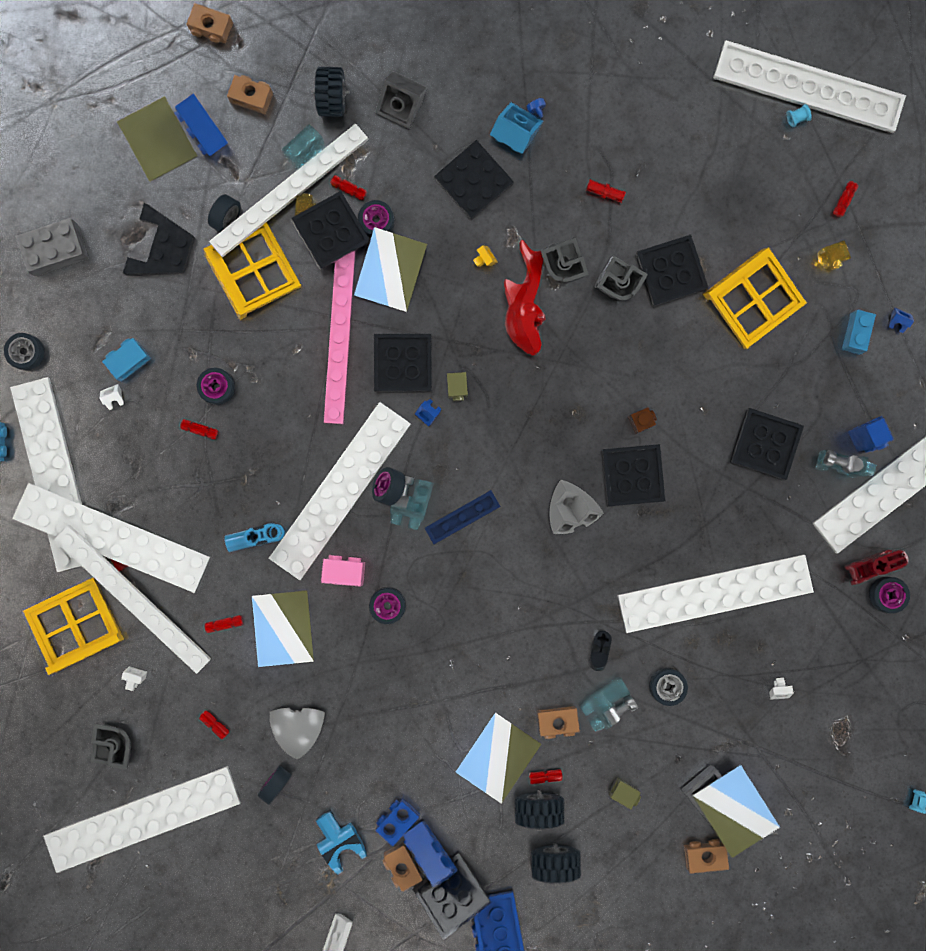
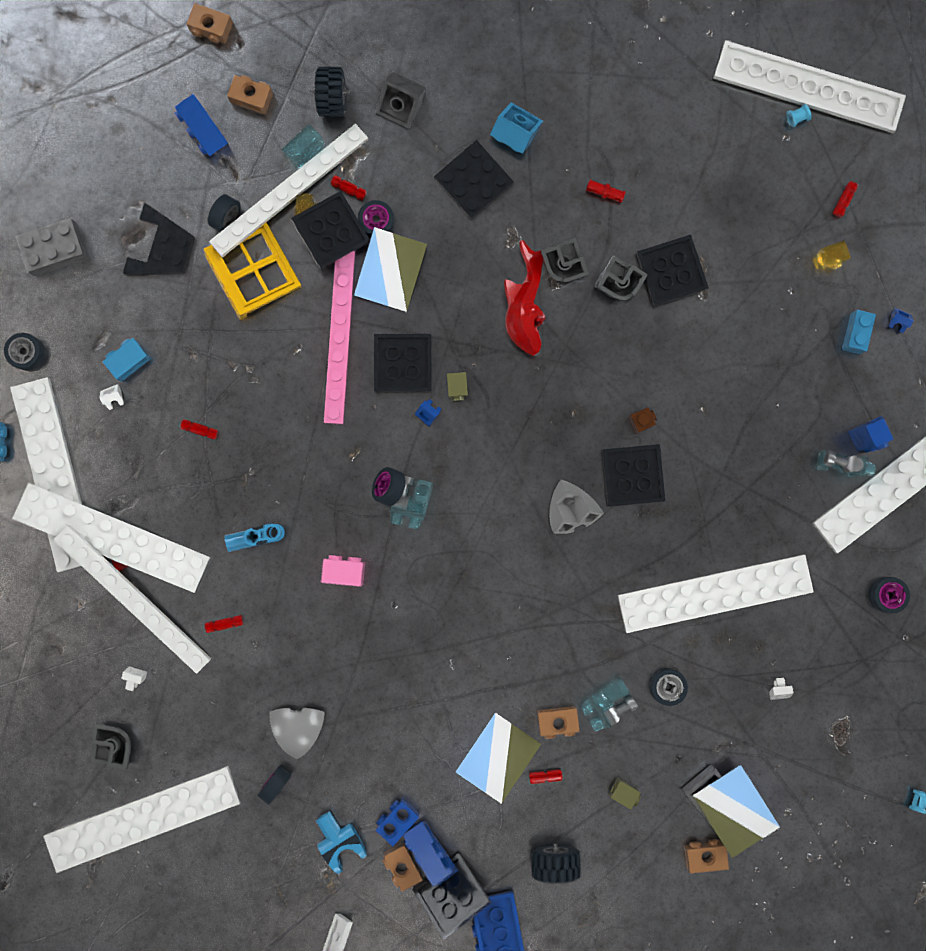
(85, 649): yellow window -> none
(157, 138): olive sticker -> none
(210, 721): red piece -> none
(221, 394): wheel -> none
(282, 628): sticker -> none
(339, 491): white plate -> none
(378, 610): wheel -> none
(462, 517): dark blue plate -> none
(486, 257): yellow tile -> none
(536, 106): blue tile -> none
(539, 810): black wheel -> none
(602, 642): black piece -> none
(741, 275): yellow window -> none
(767, 444): black plate -> none
(876, 564): dark red piece -> none

